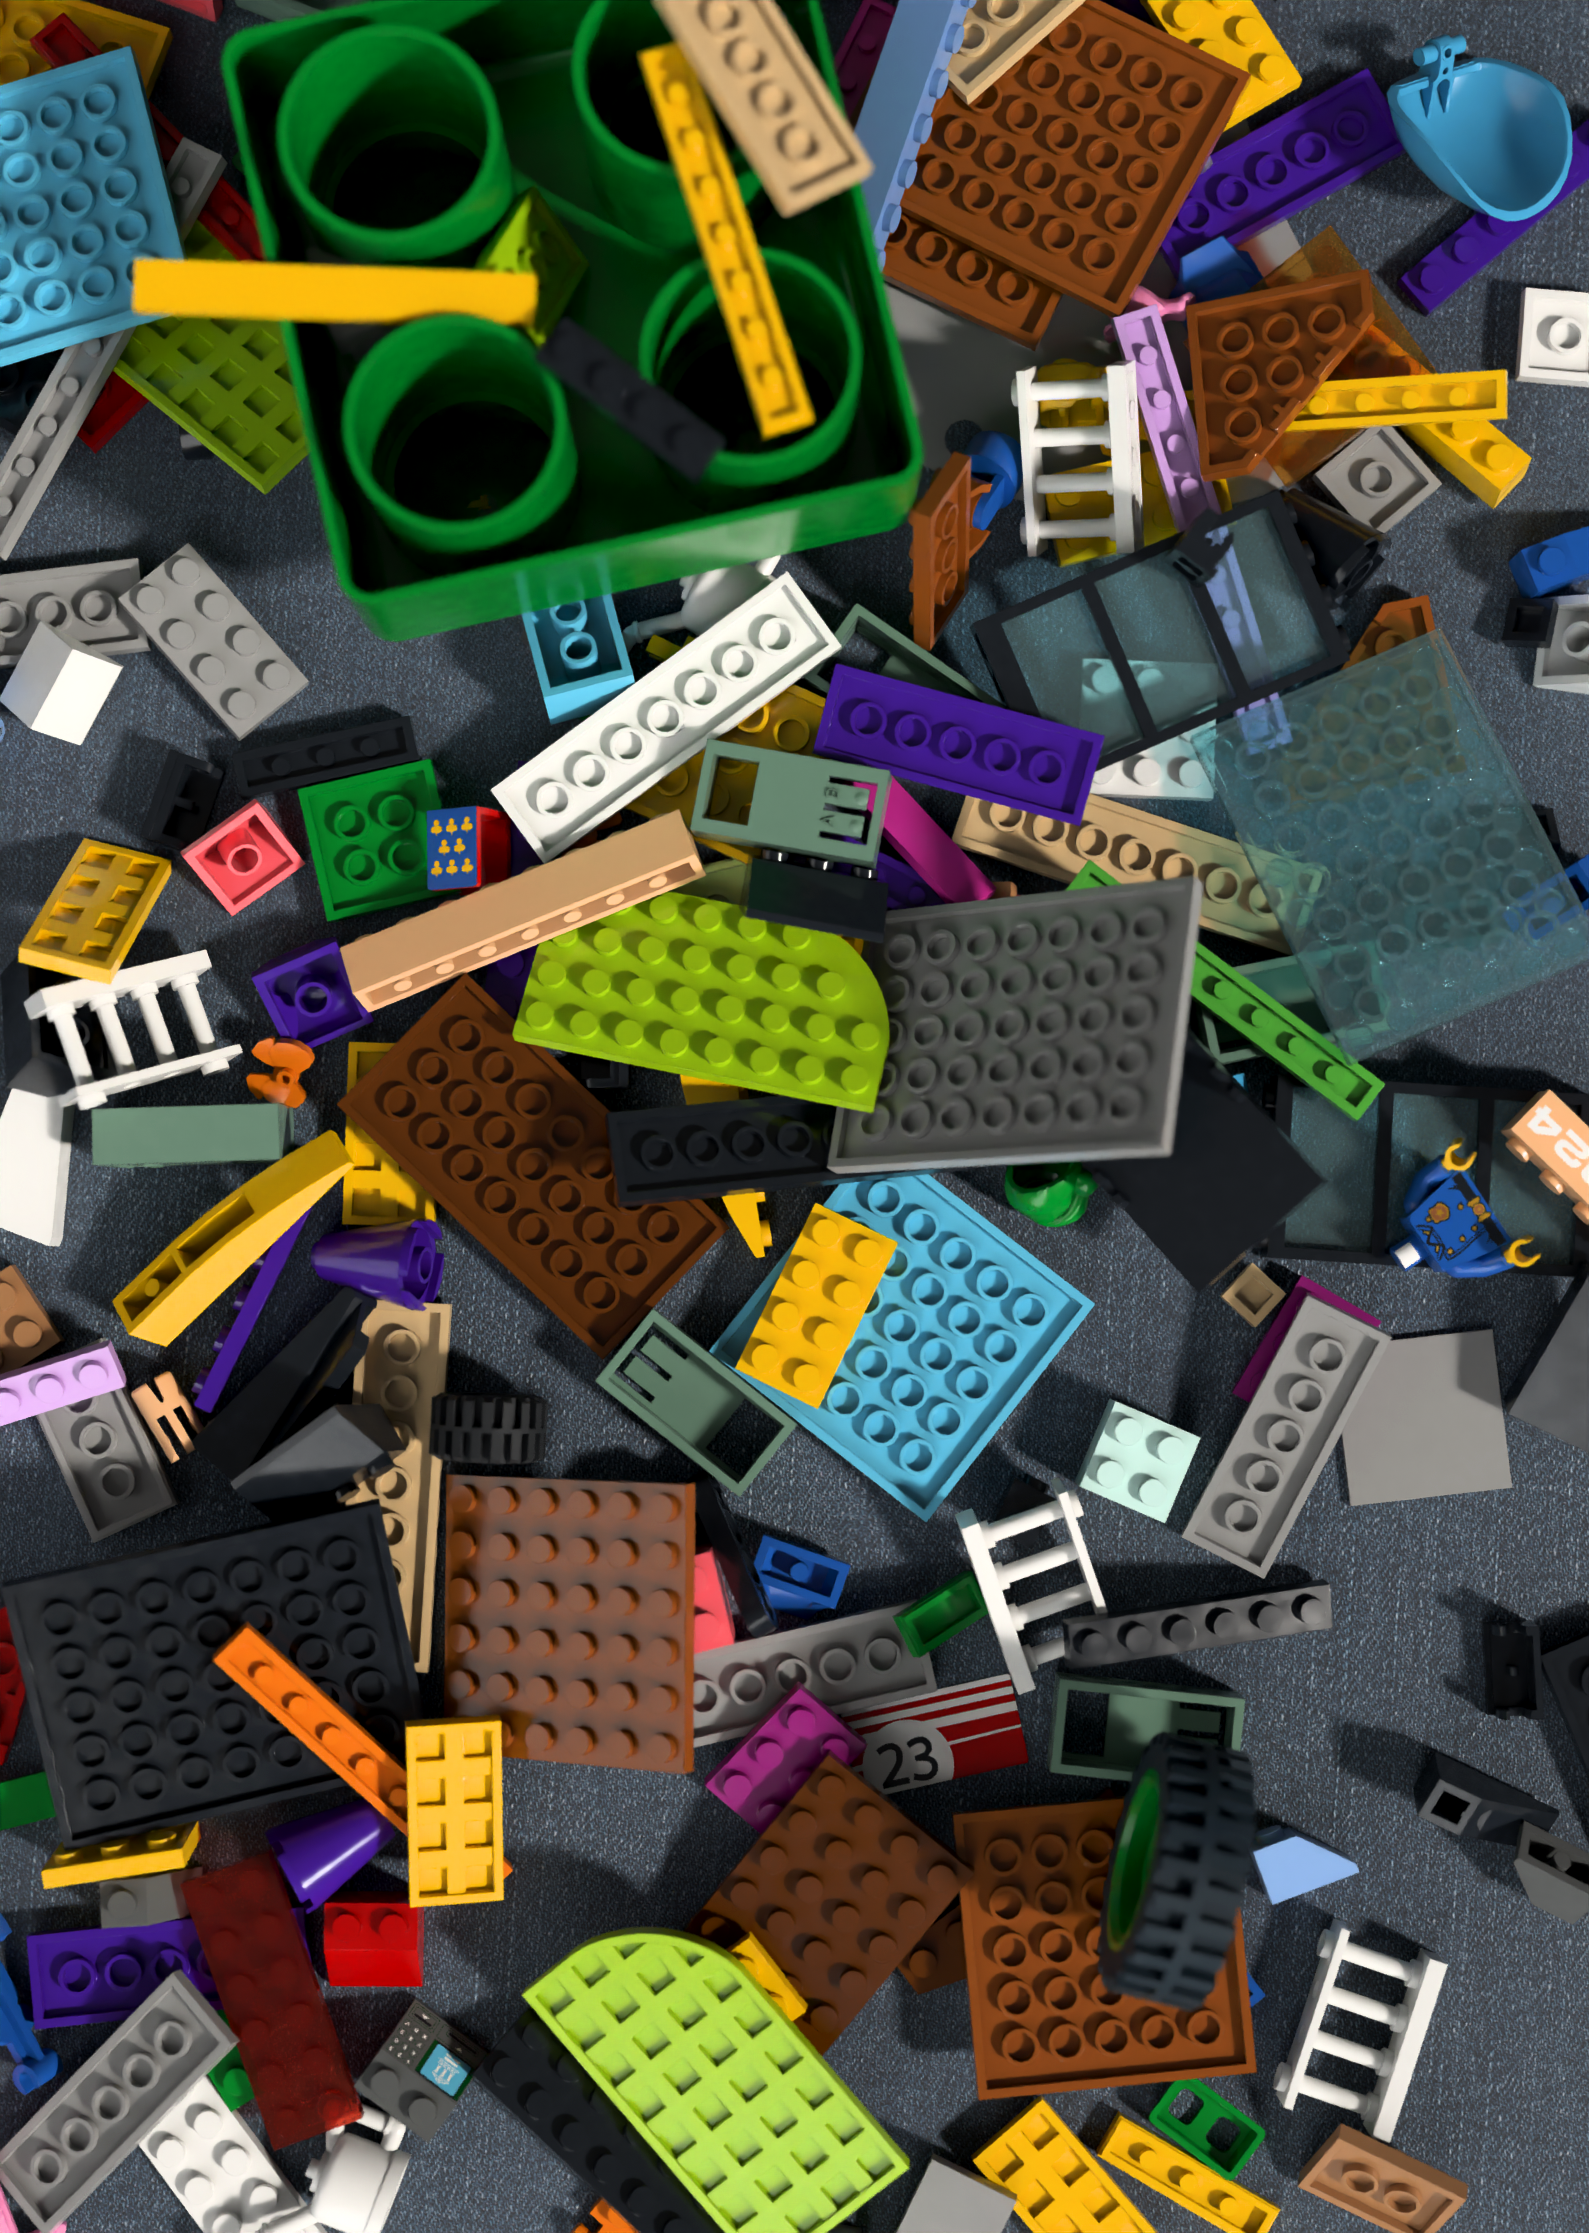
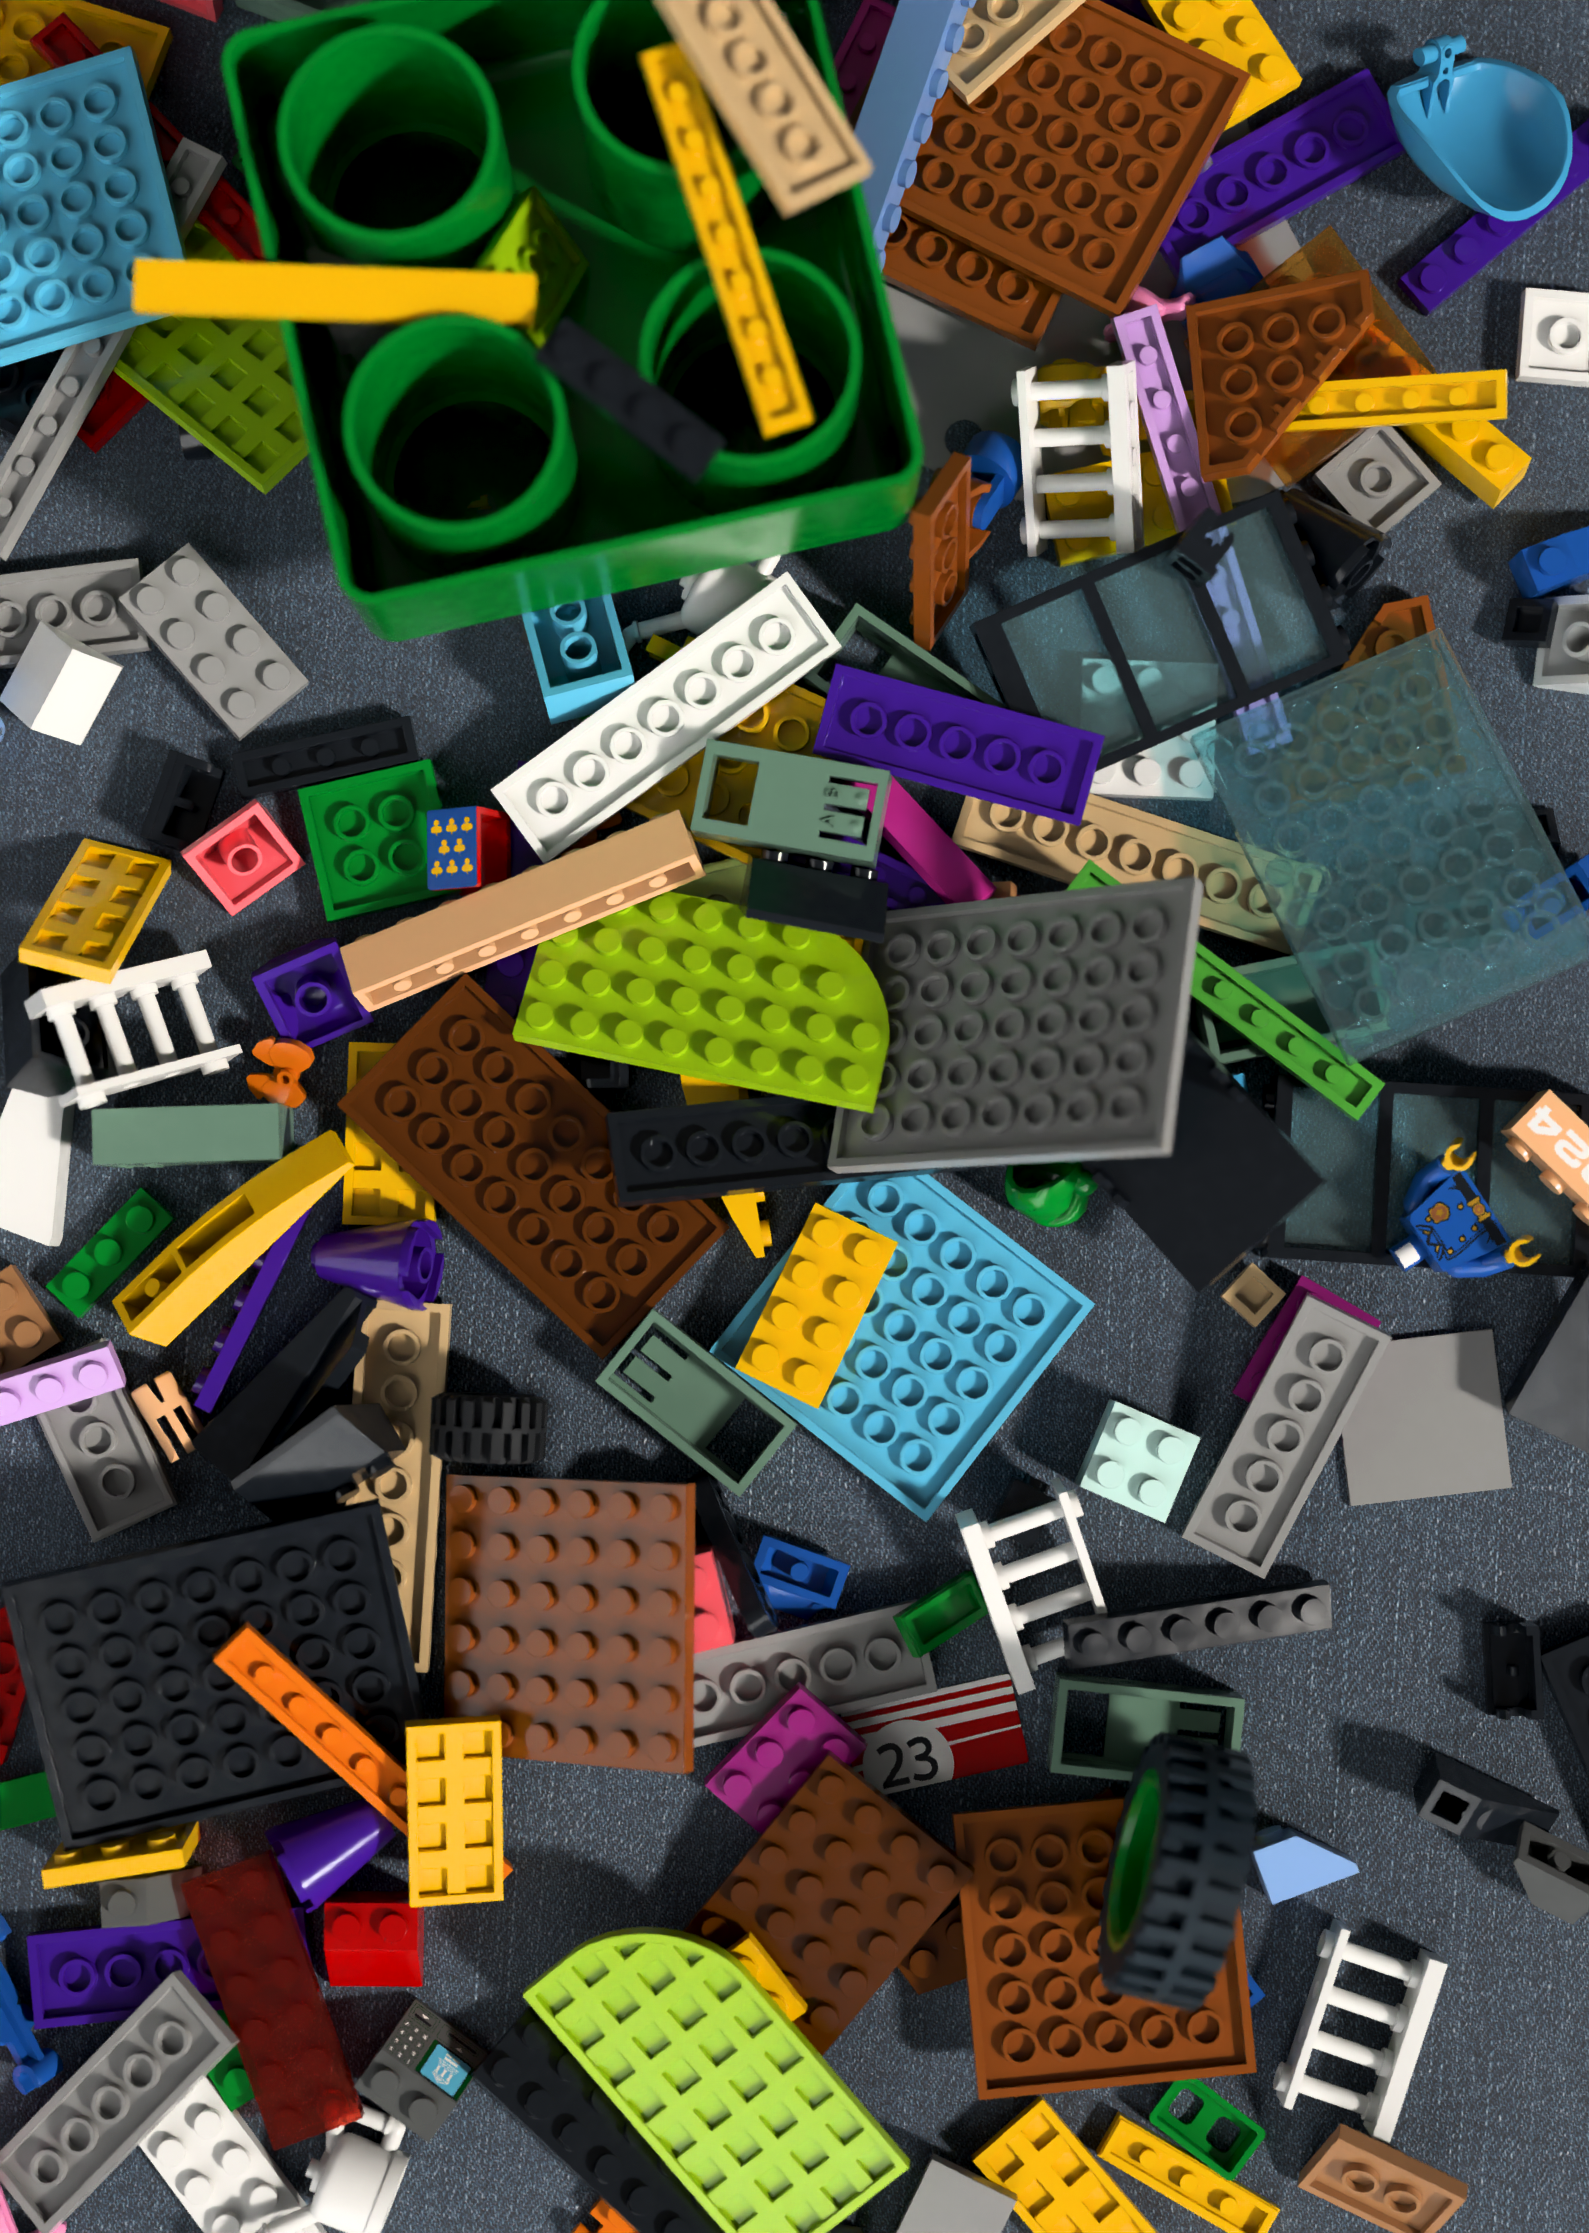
(111, 1252): none -> green plate

